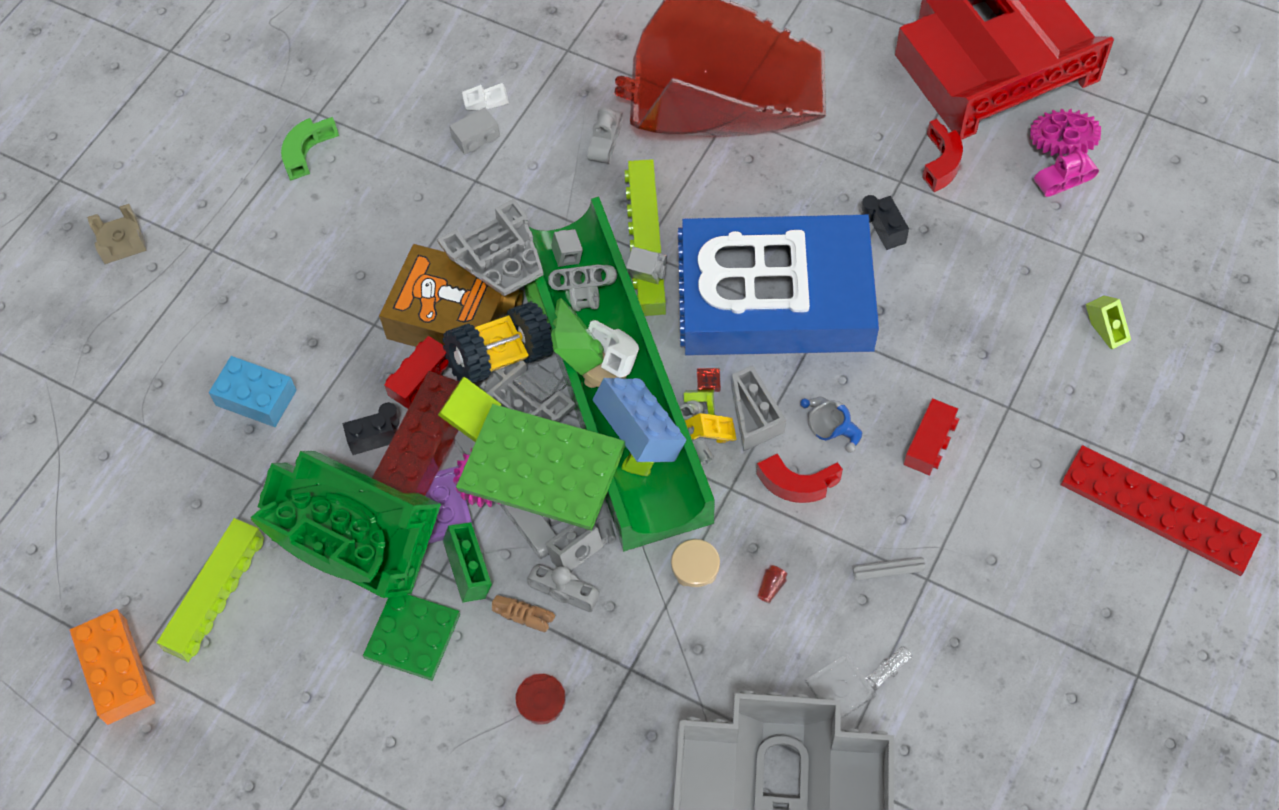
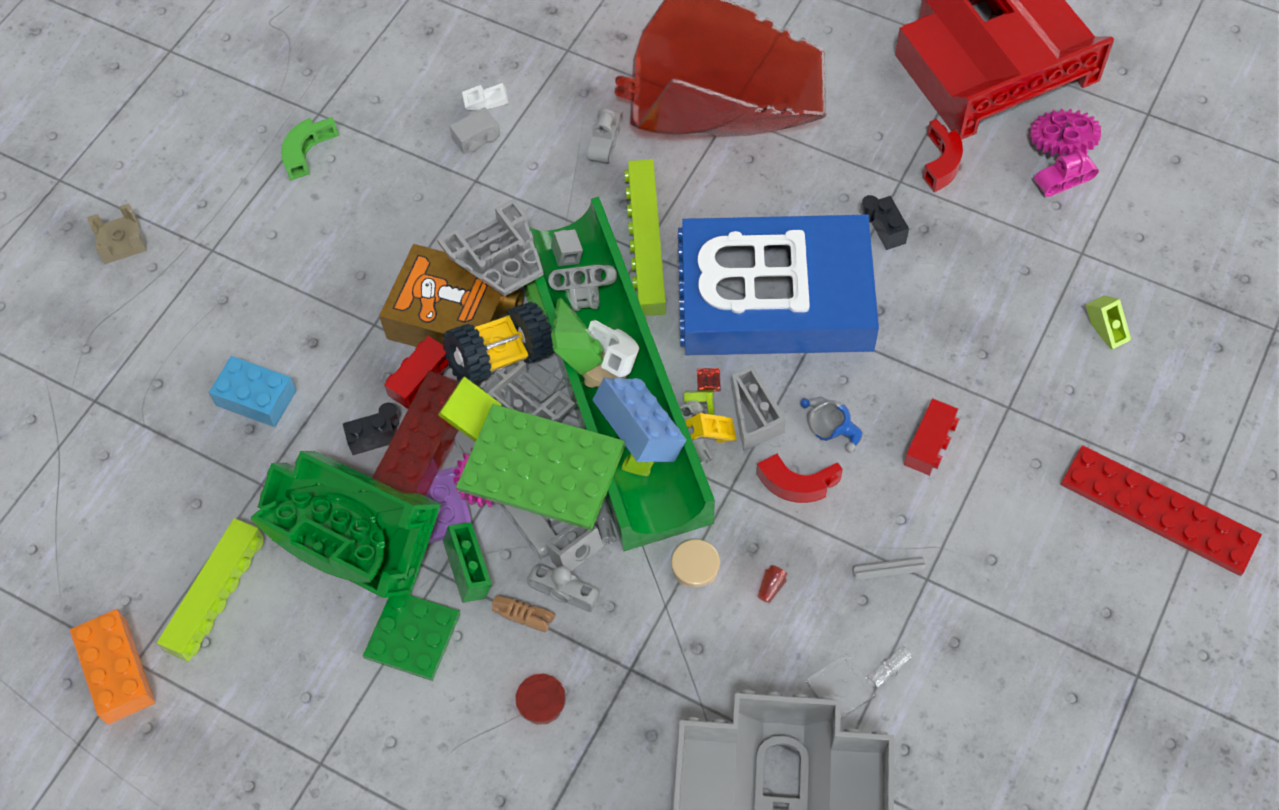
(647, 265): light grey hinge -> none

